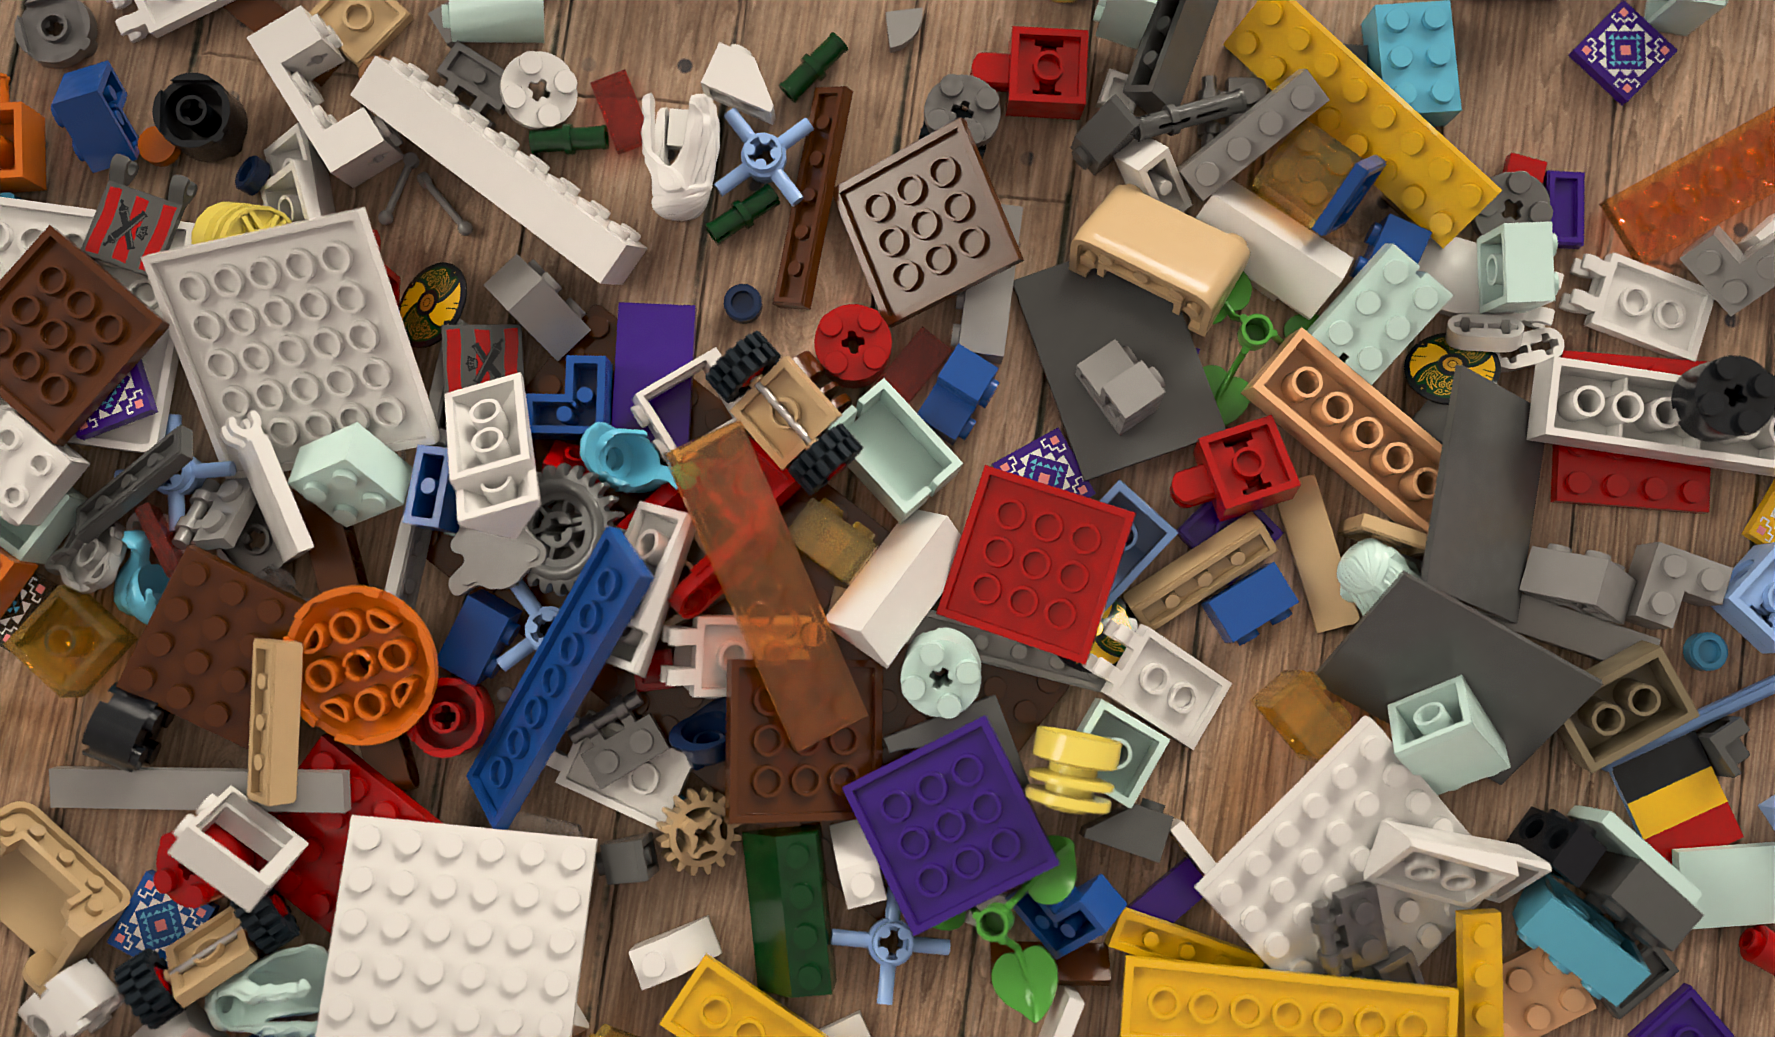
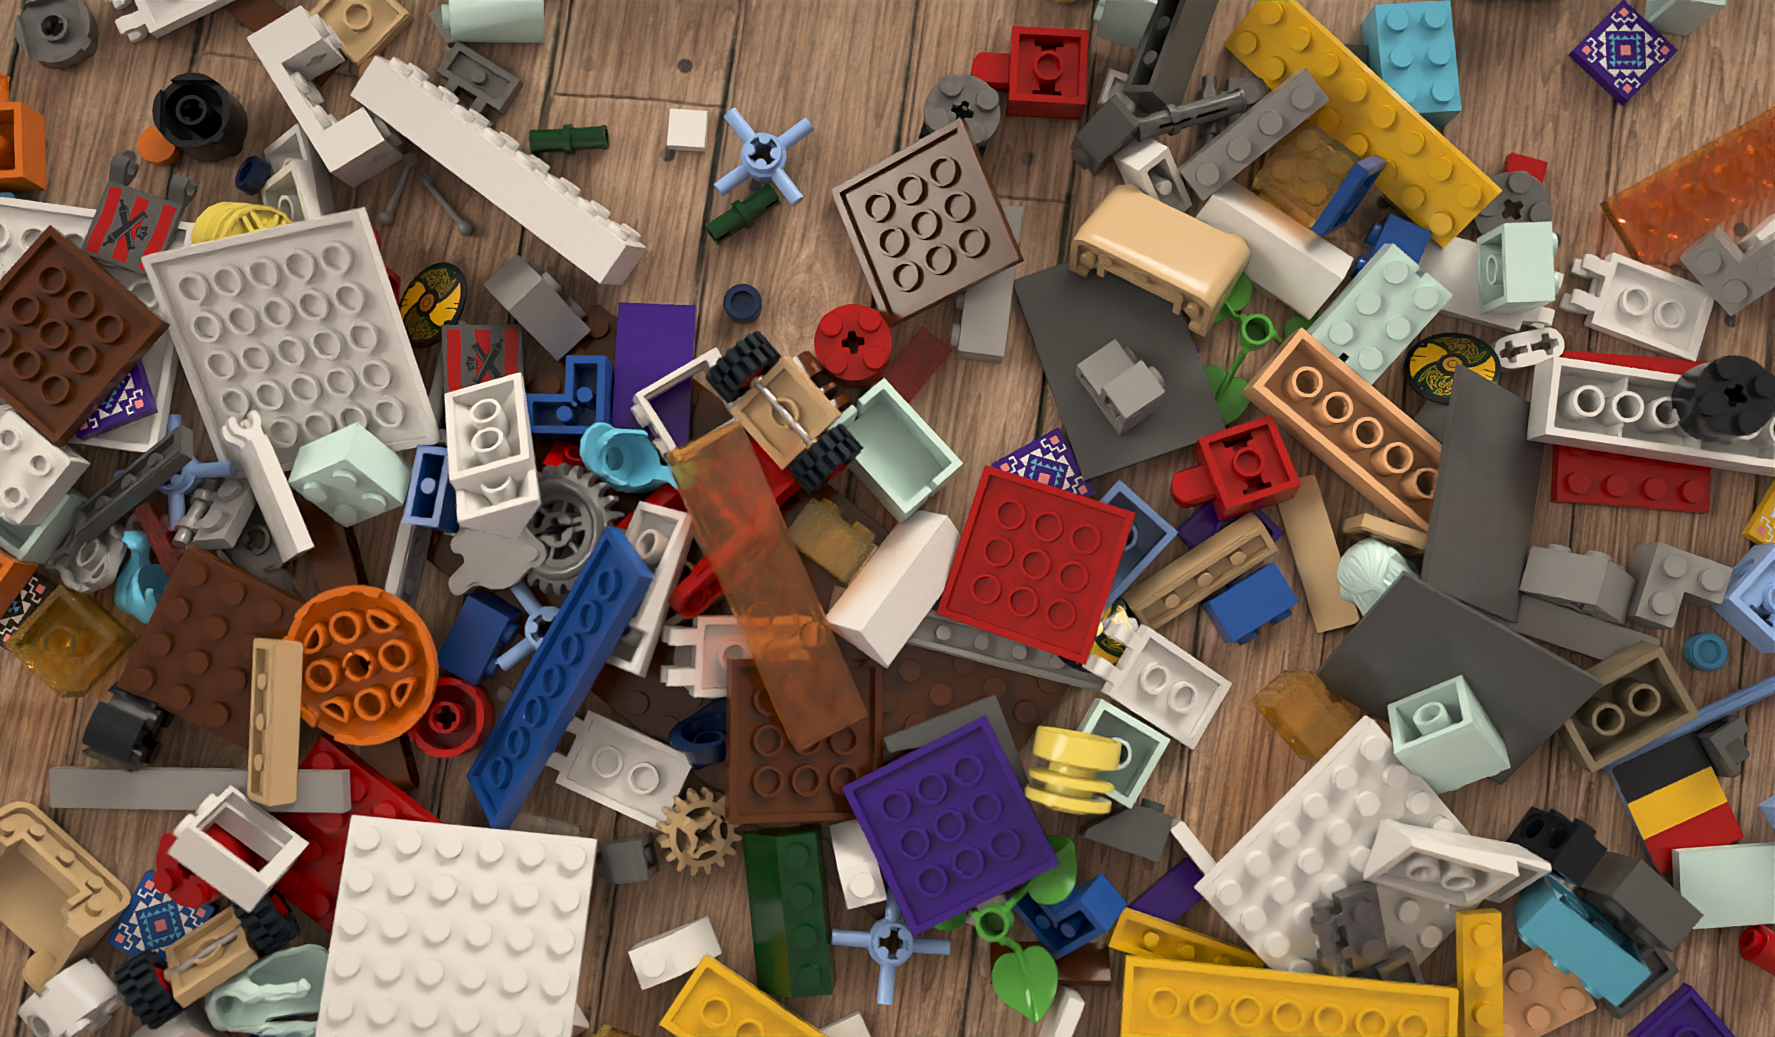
(92, 112): blue brick -> none
(559, 82): white plate -> none
(620, 110): clear red tile -> none
(626, 749): flat silver plate -> none
(652, 679): red tile -> none
(685, 186): white hair -> none
(737, 82): white slope -> none
(813, 67): dark green pin -> none
(816, 183): reddish brown tile -> none
(902, 27): light grey tile -> none
(944, 694): light aqua brick -> none
(959, 389): blue brick -> none
(1484, 332): white beam -> none
(1567, 202): dark purple tile -> none
(1623, 840): light aqua tile -> none

